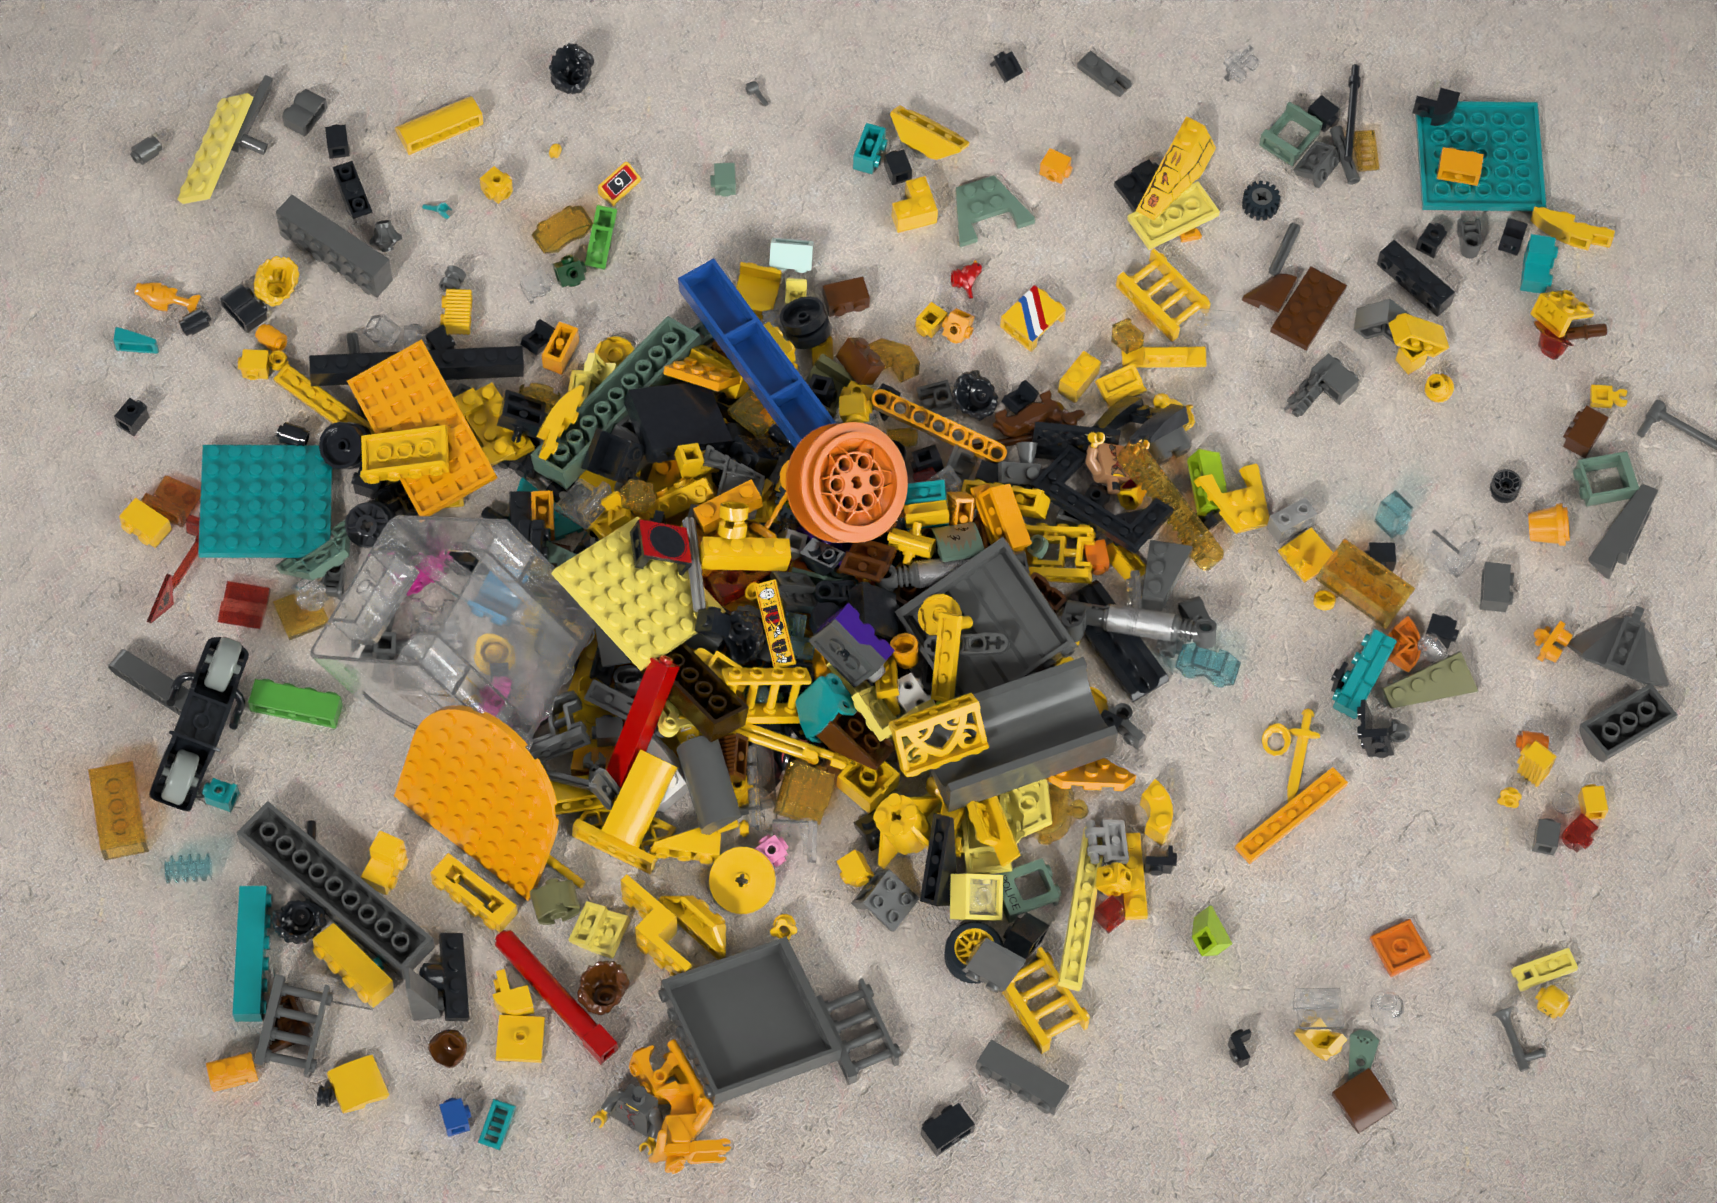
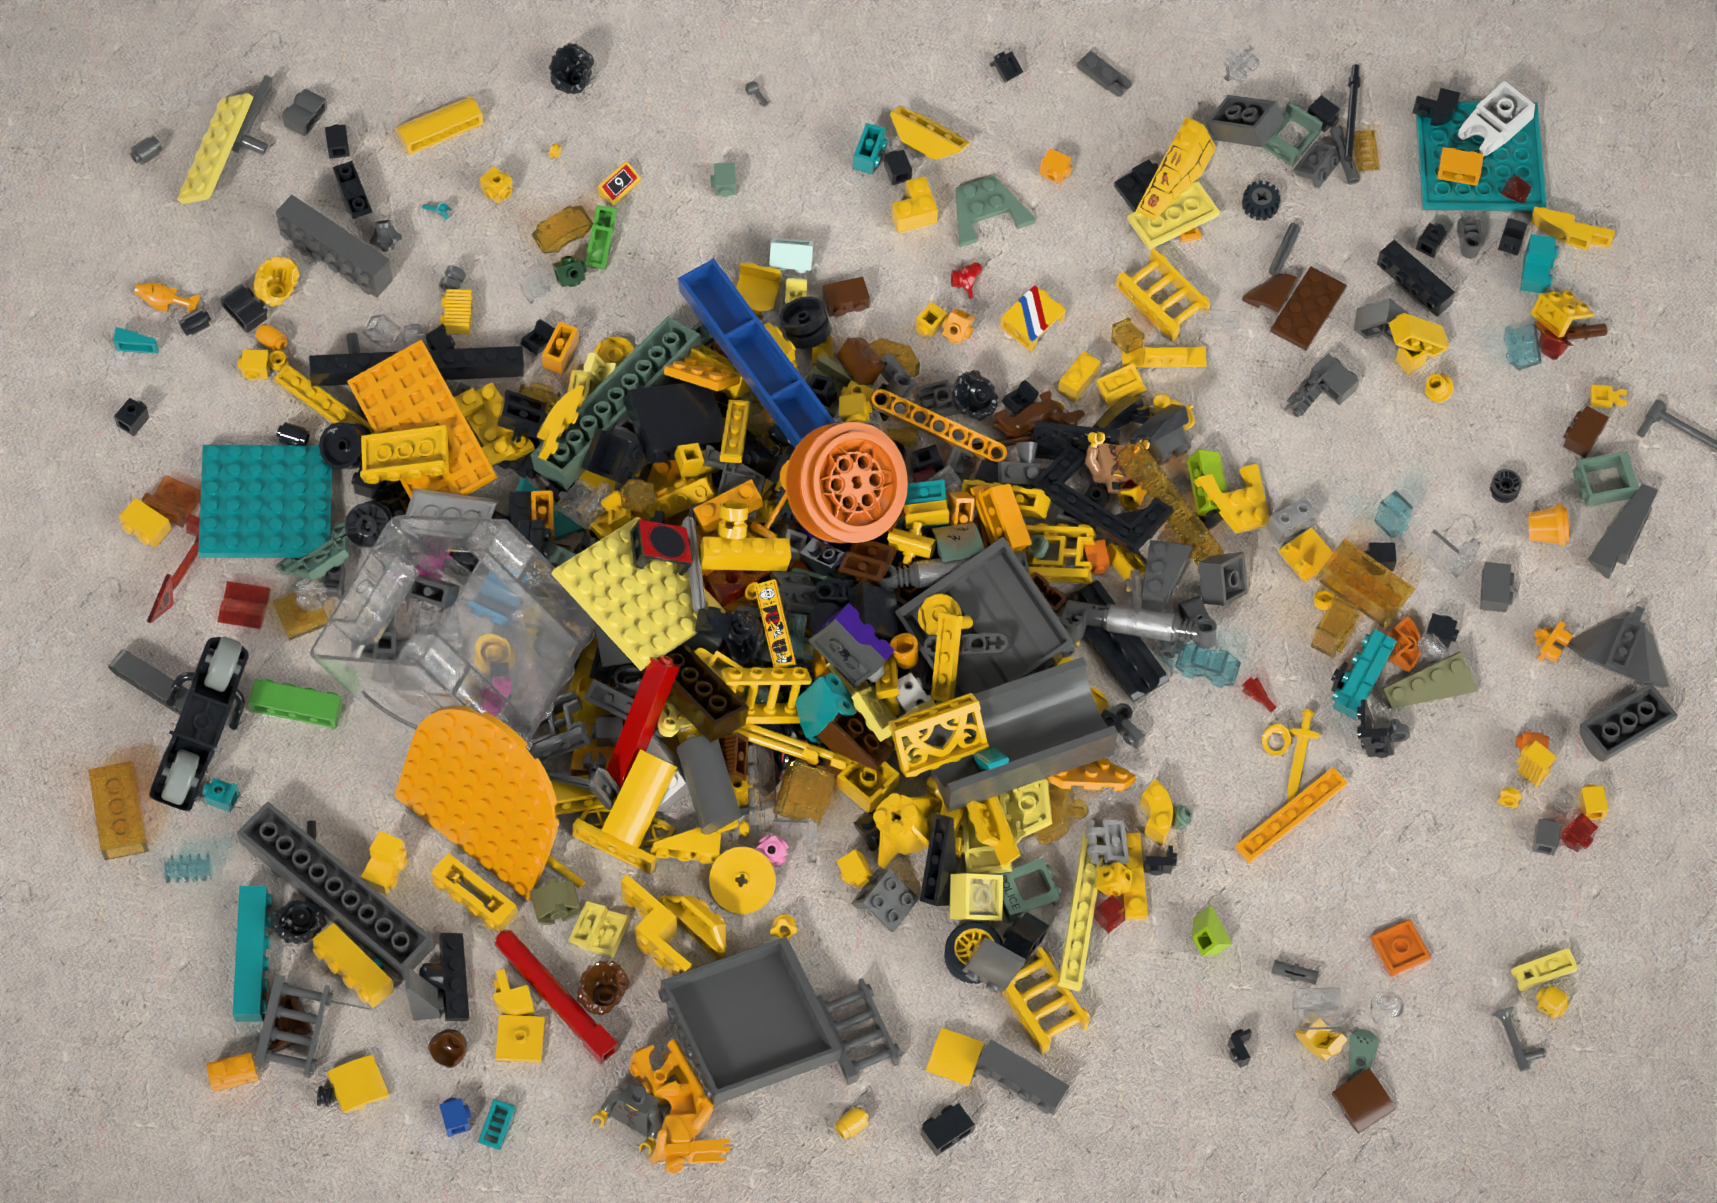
(434, 591): none -> dark grey brick
(449, 505): none -> light grey tile
(735, 431): none -> yellow tile
(851, 1122): none -> yellow brick
(899, 380): none -> dark grey plate
(955, 1056): none -> yellow slope
(990, 759): none -> teal slope
(1181, 816): none -> sand green plate
(1223, 578): none -> dark grey slope
(1245, 120): none -> dark grey brick
(1256, 691): none -> clear red cone
(1295, 972): none -> dark grey pin
(1335, 627): none -> clear yellow piece
(1498, 118): none -> white brick
(1516, 189): none -> clear red slope
(1522, 346): none -> clear light blue bracket

